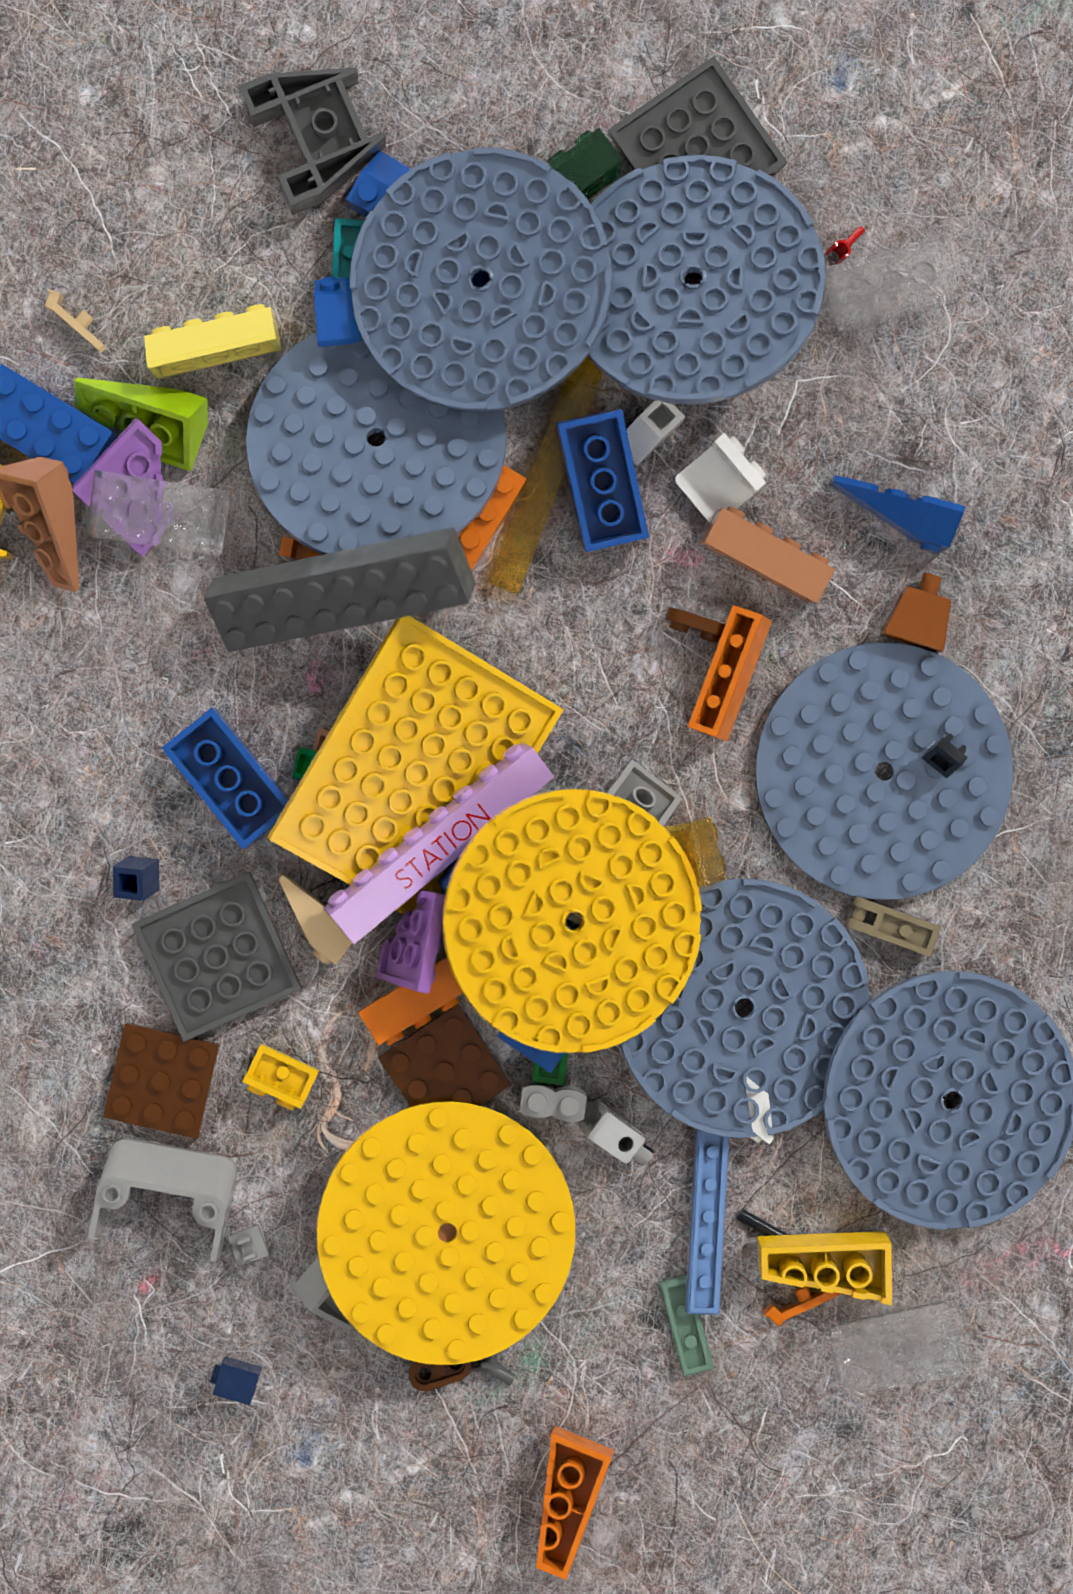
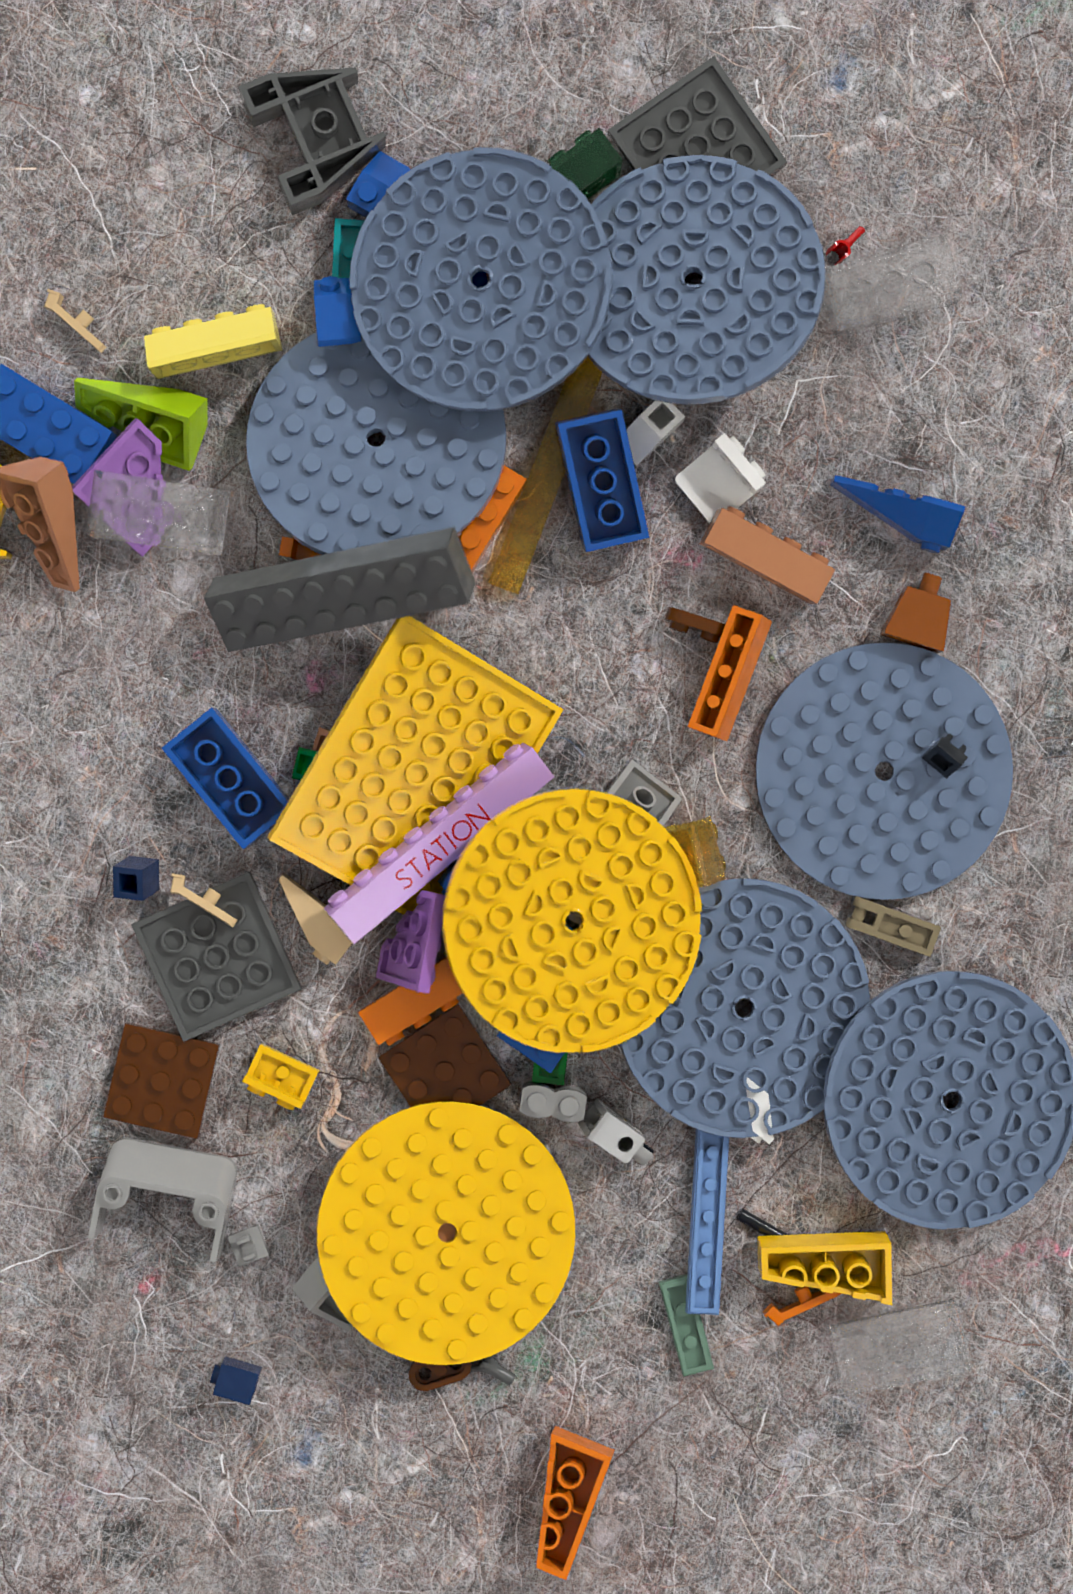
(206, 903): none -> tan piece

